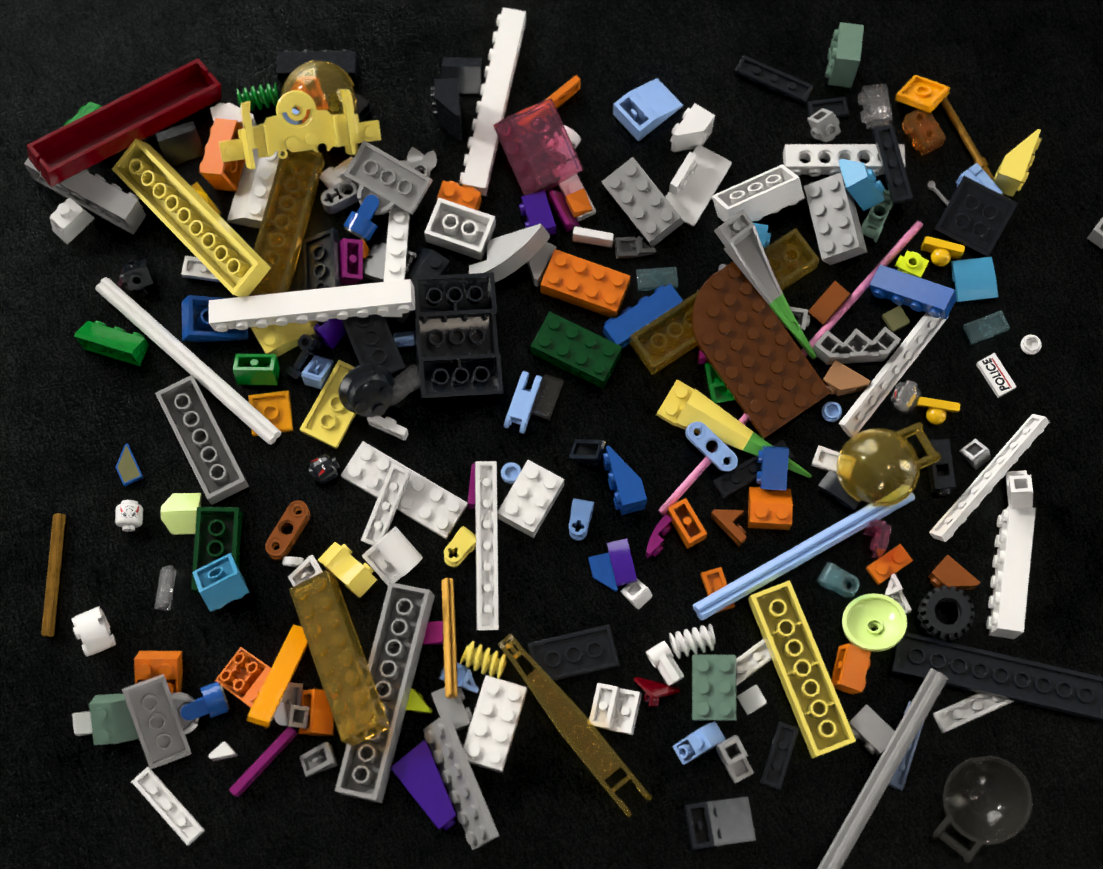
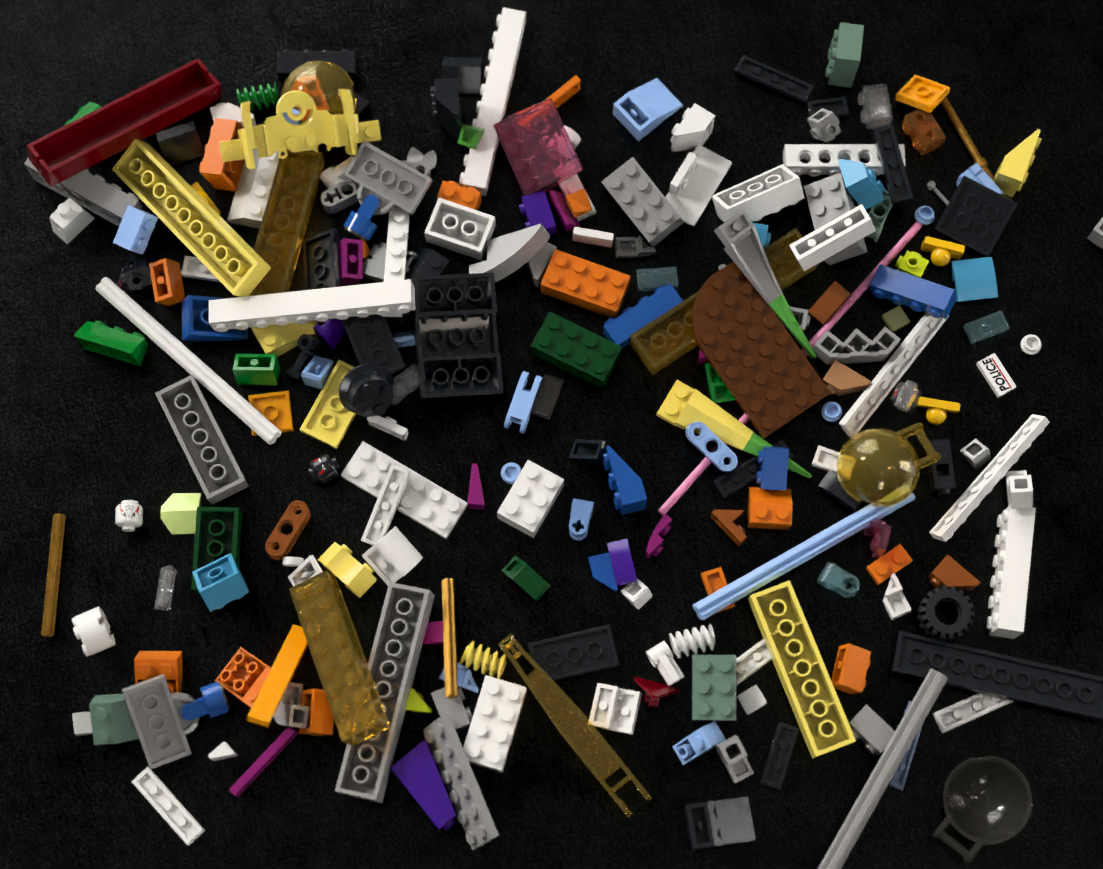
(128, 467): olive tile -> none
(135, 229): none -> light blue slope
(167, 282): none -> orange brick
(318, 759): light grey slope -> none
(463, 544): light yellow piece -> none
(470, 136): none -> bright green slope
(486, 545): white plate -> none
(526, 578): none -> dark green slope
(686, 523): orange brick -> none
(832, 237): none -> white brick
(874, 612): yellowish green dish -> none
(924, 215): none -> light blue plate

